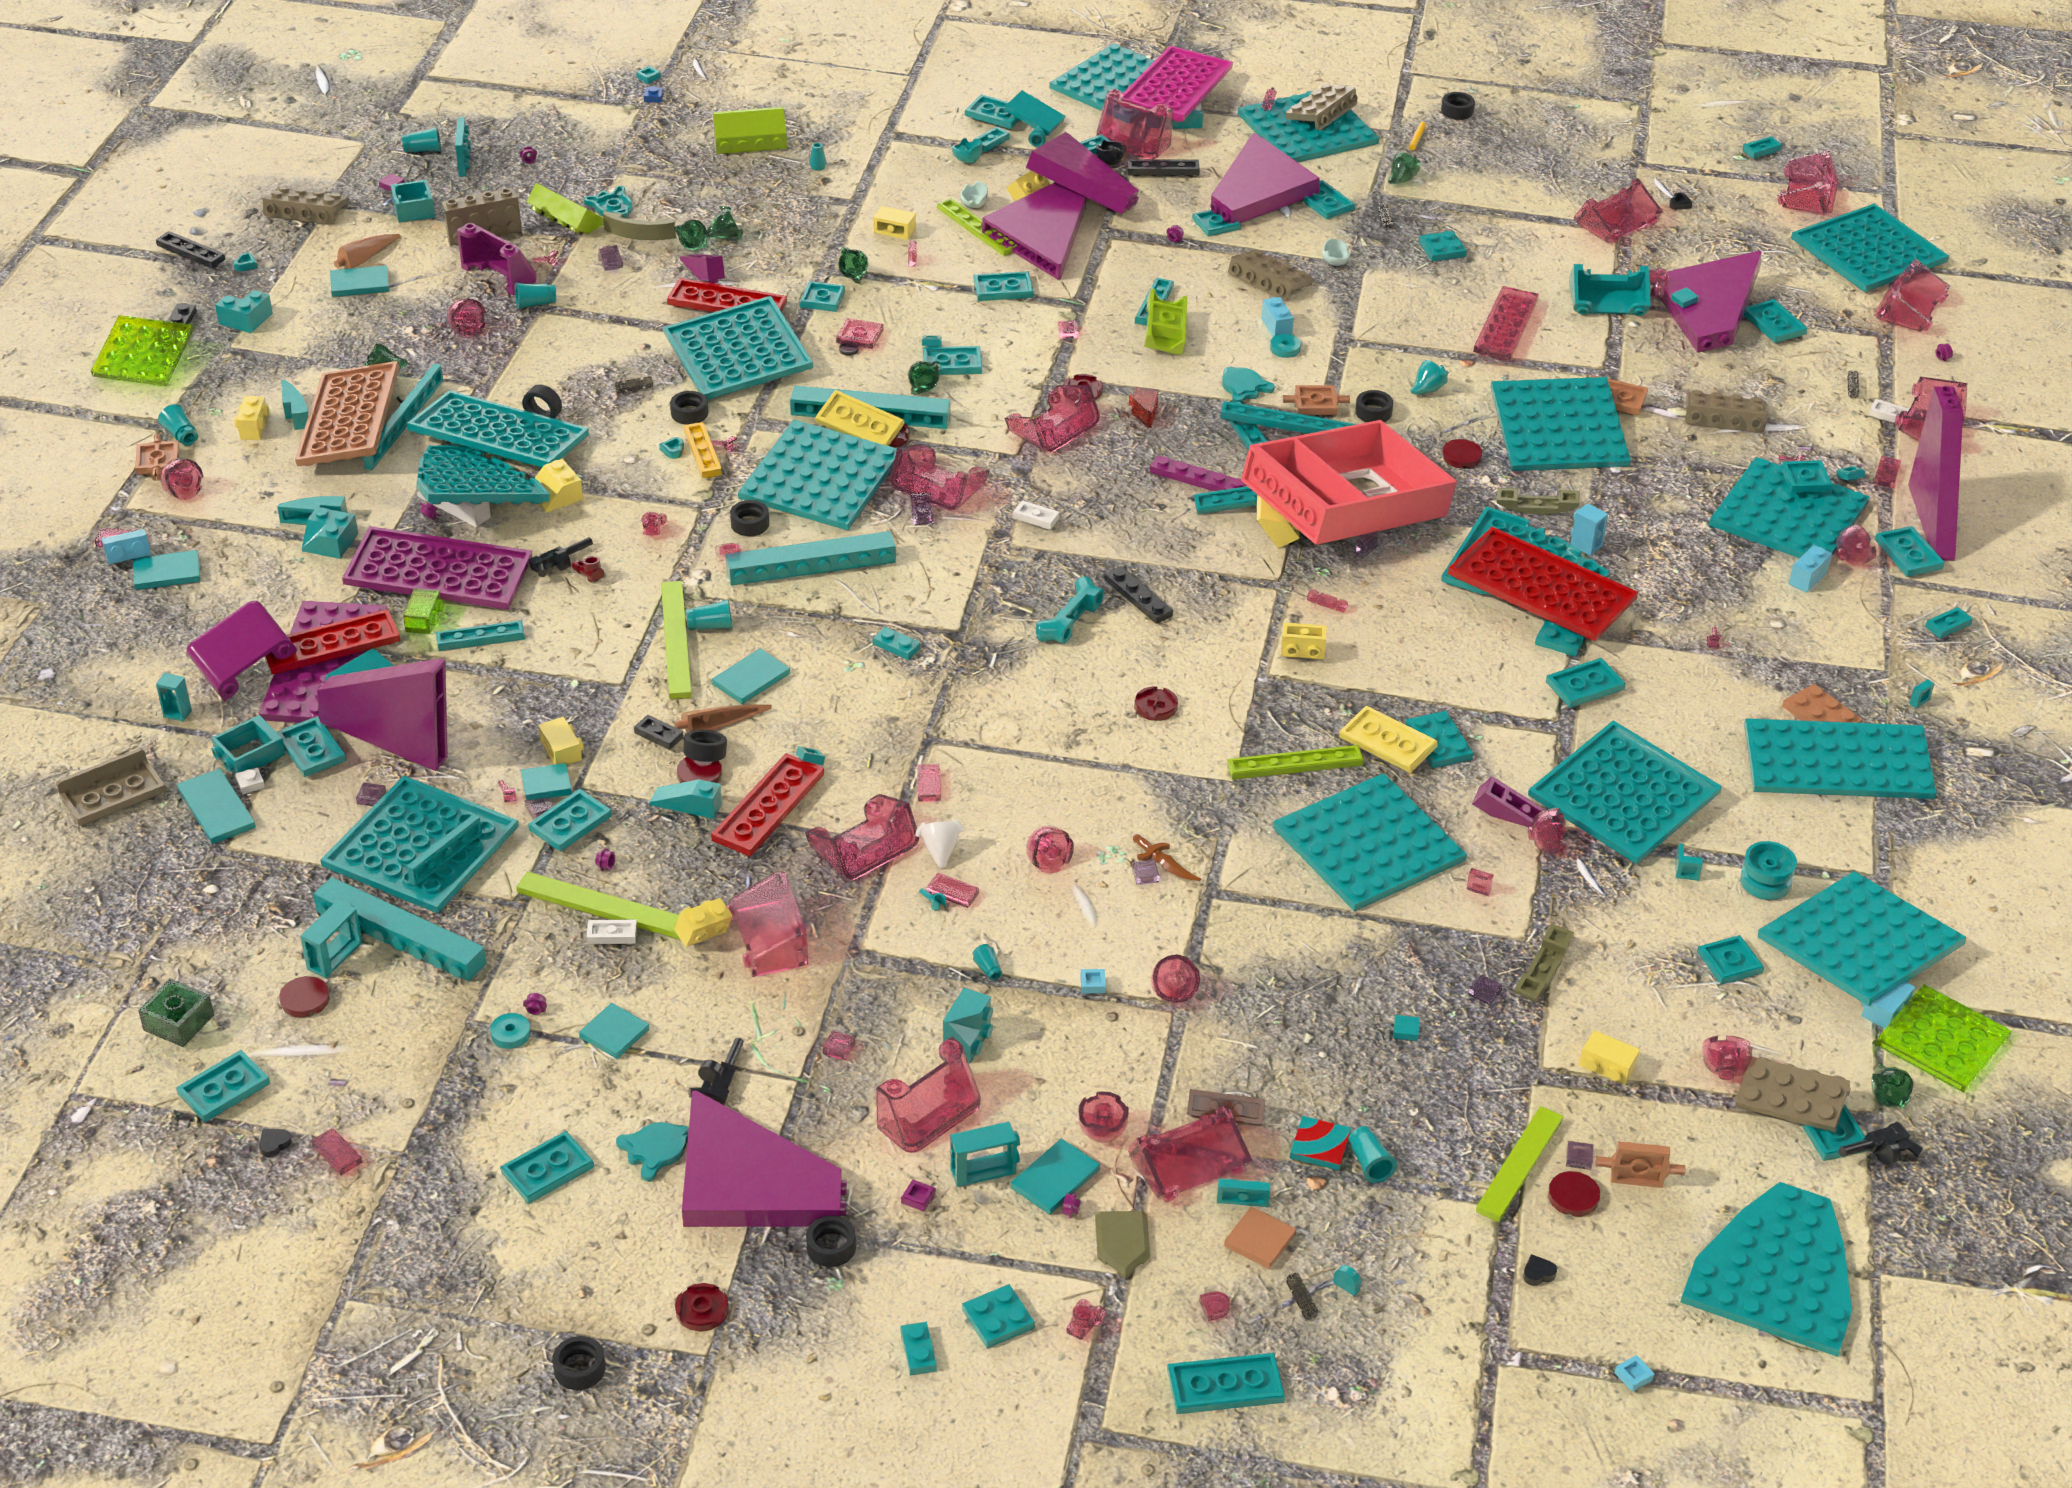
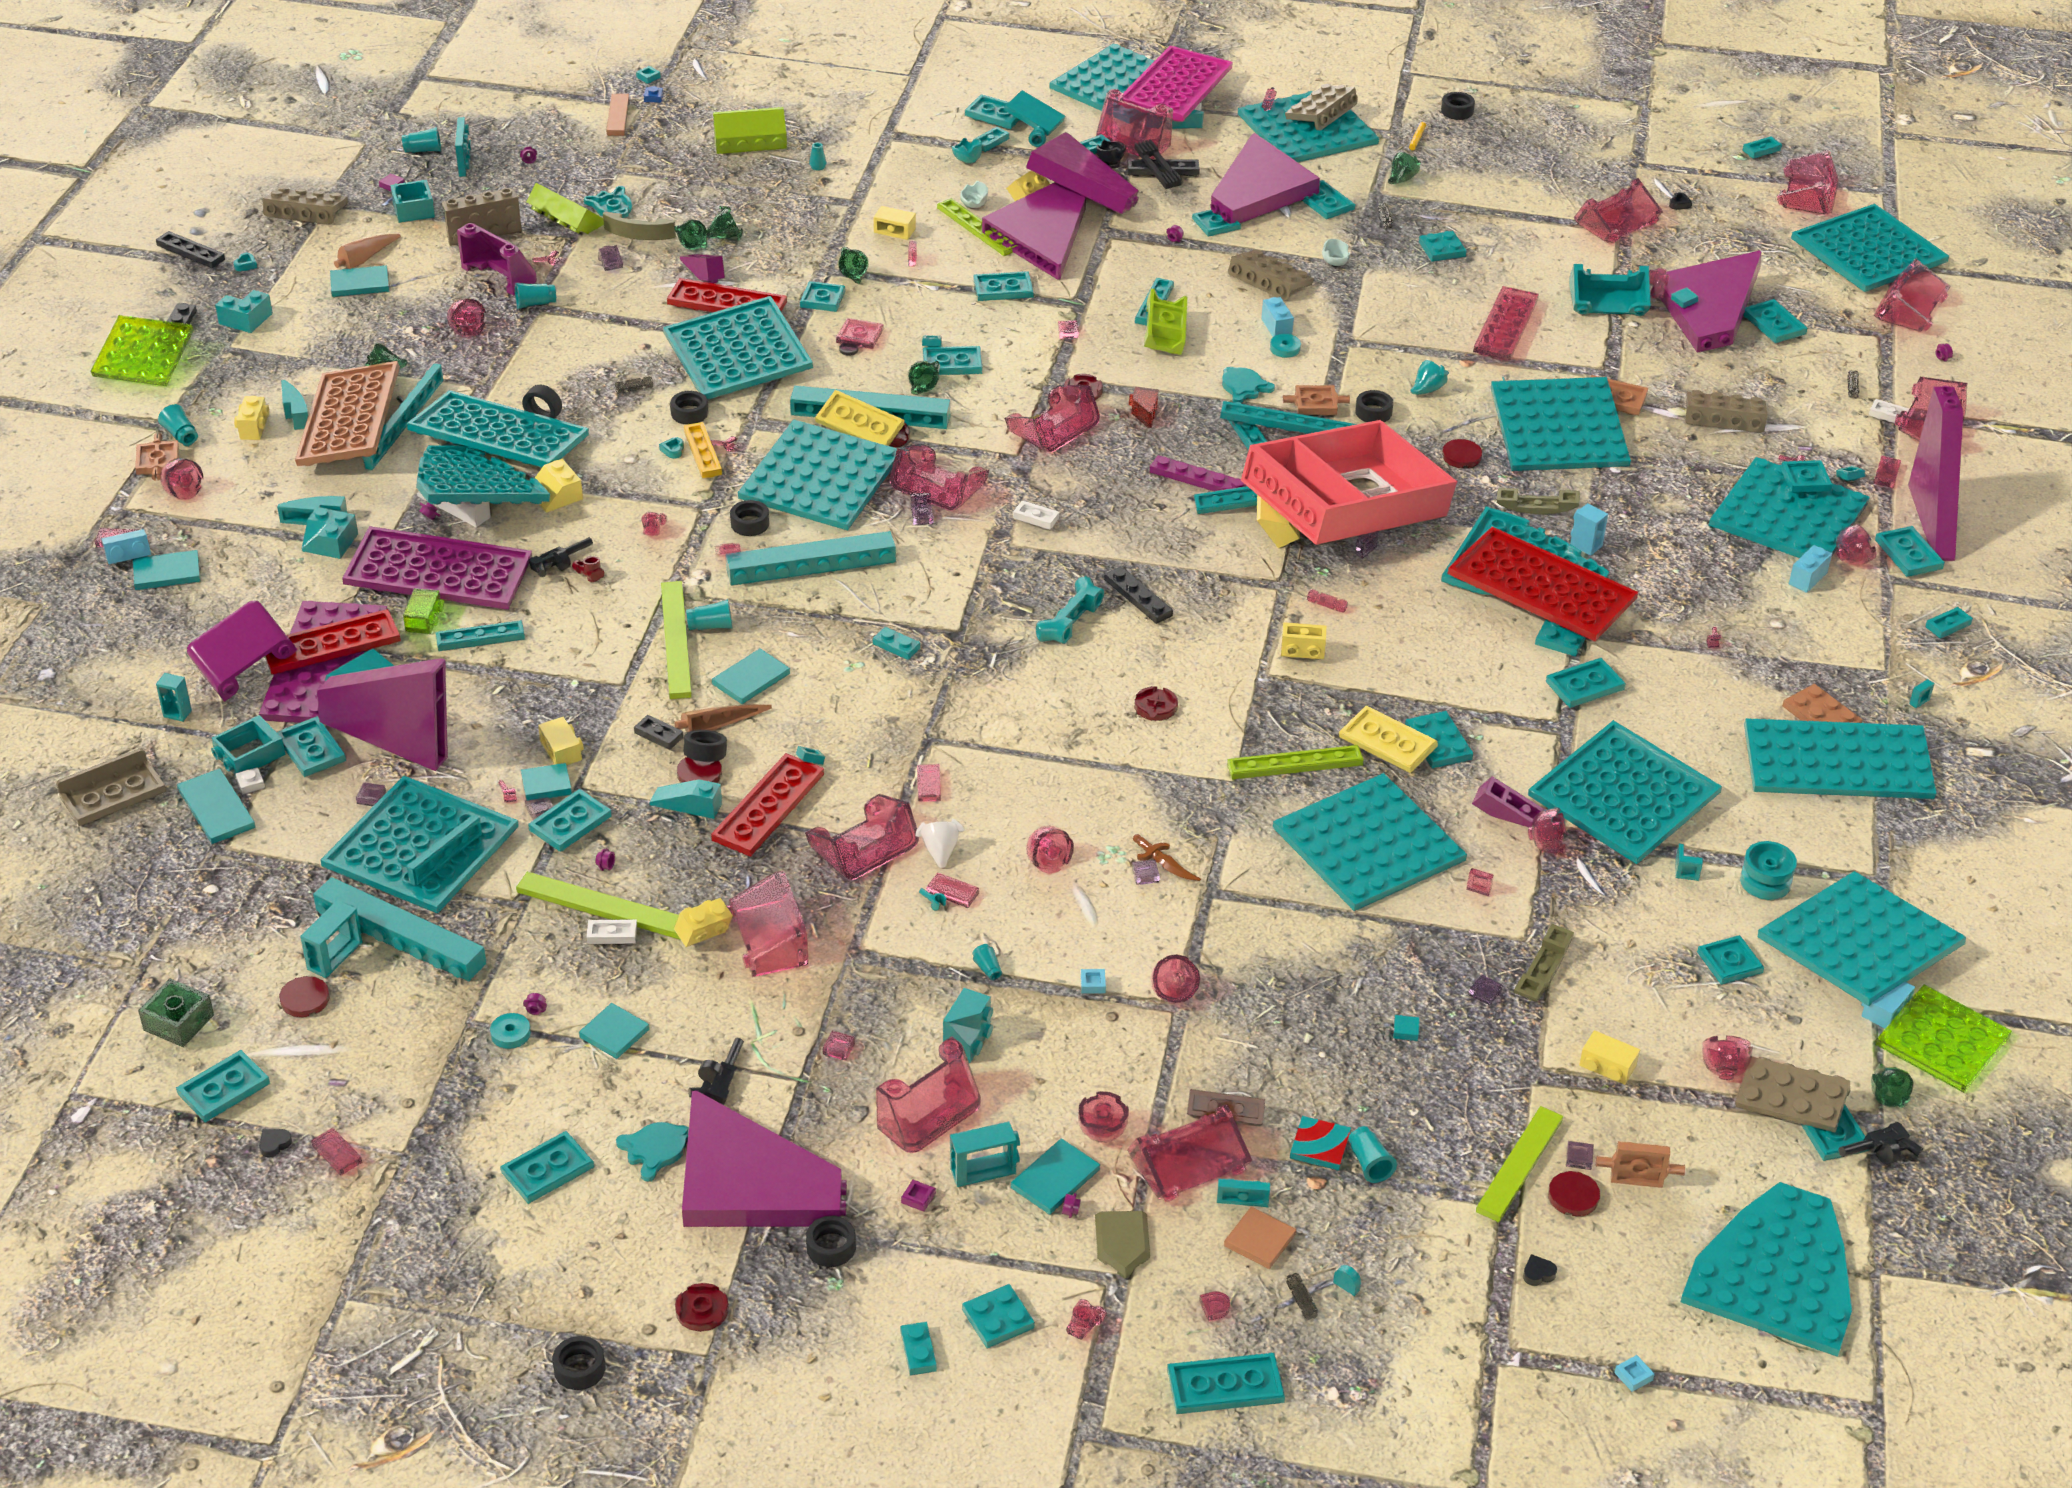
(617, 115): none -> tile
(1170, 177): none -> black container

